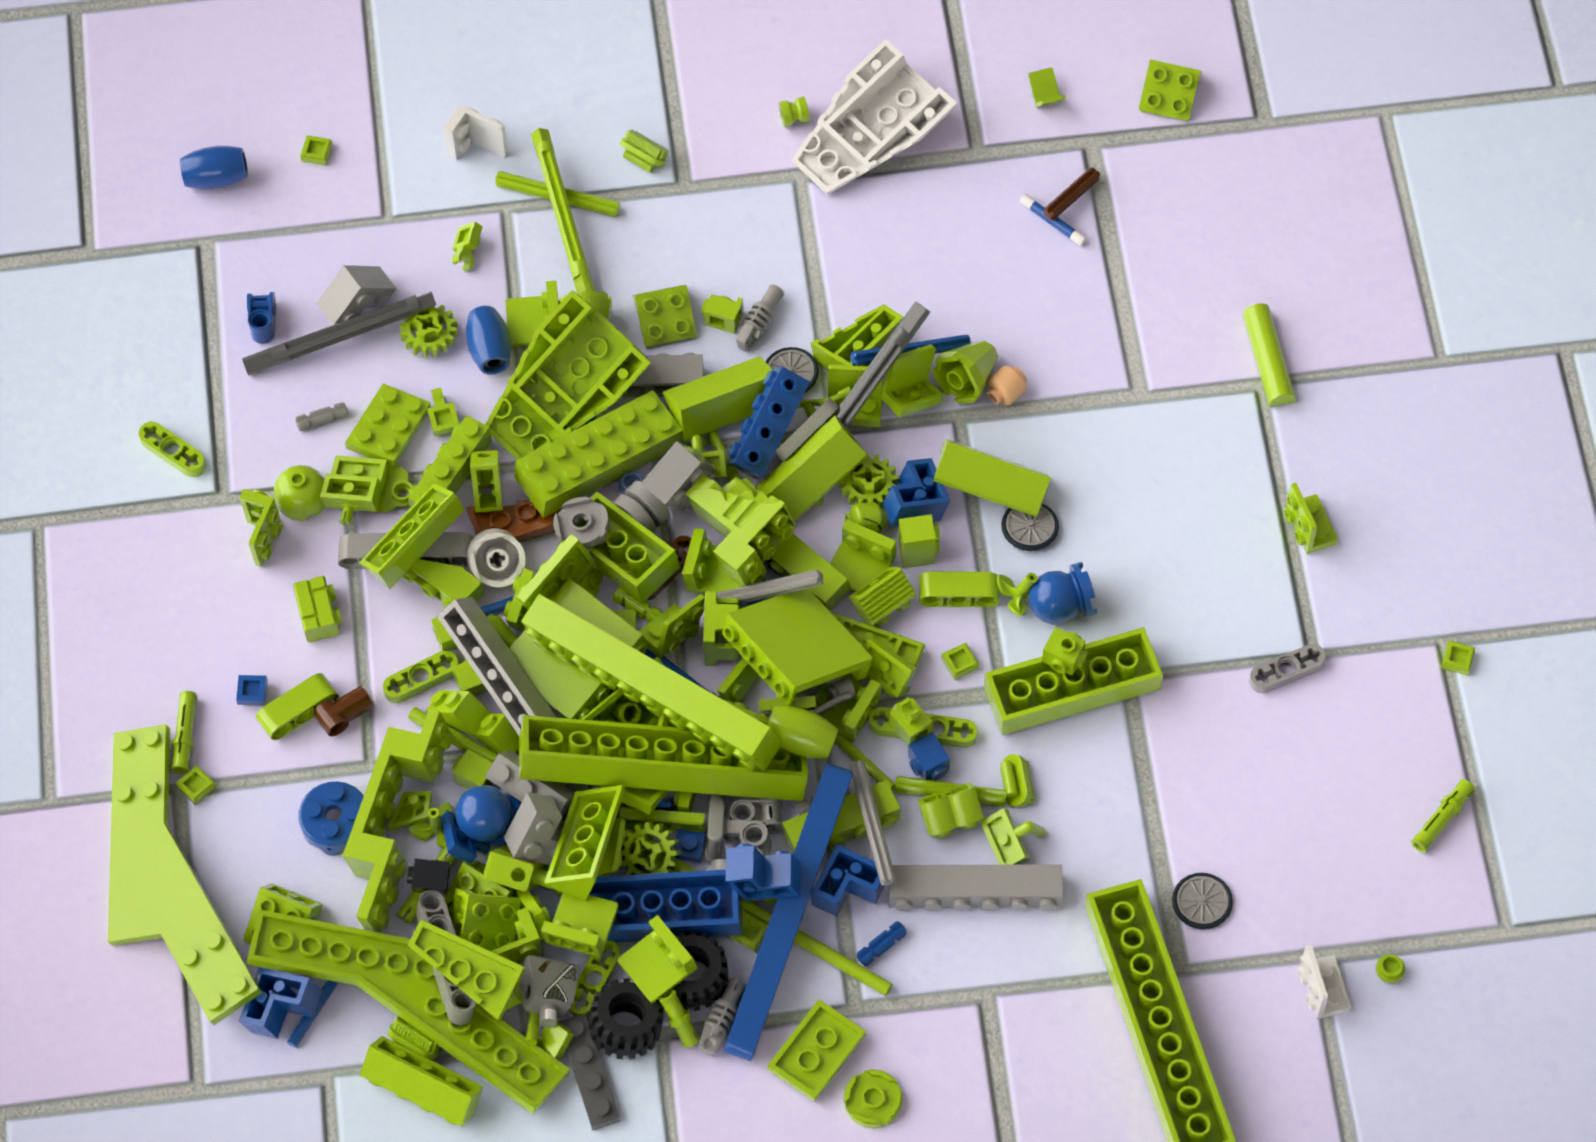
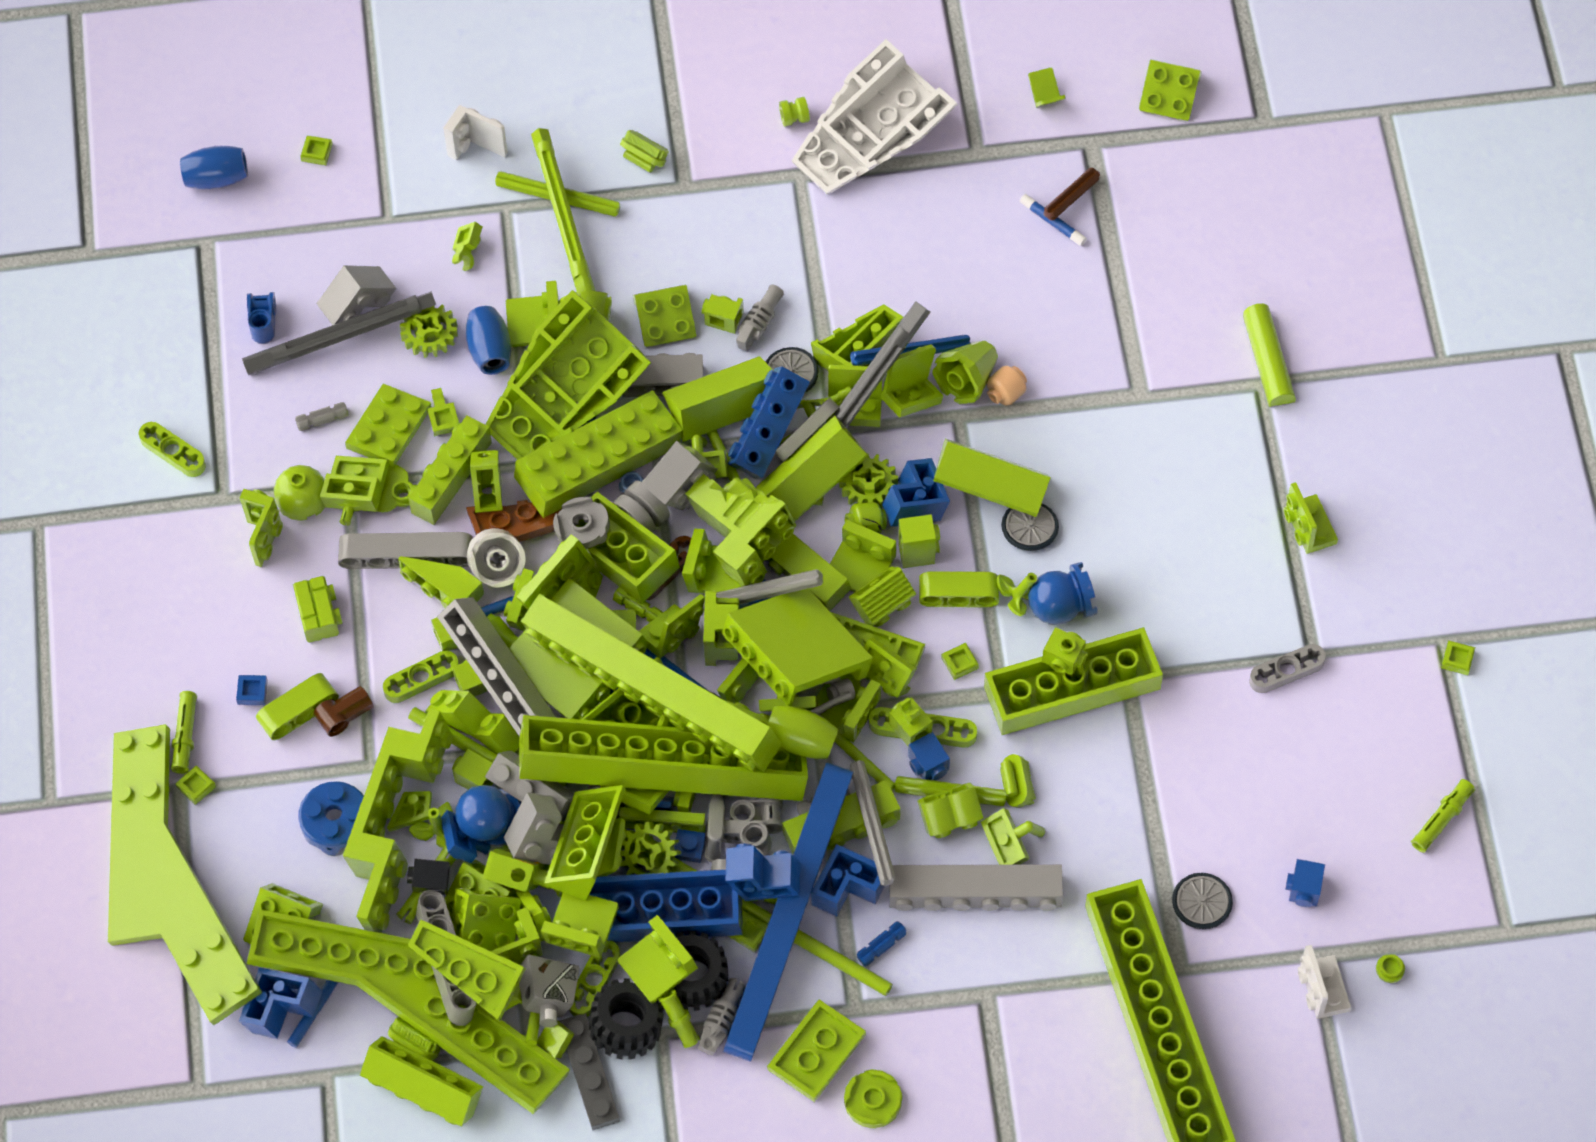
(412, 535): lime slope -> none
(1305, 883): none -> blue brick

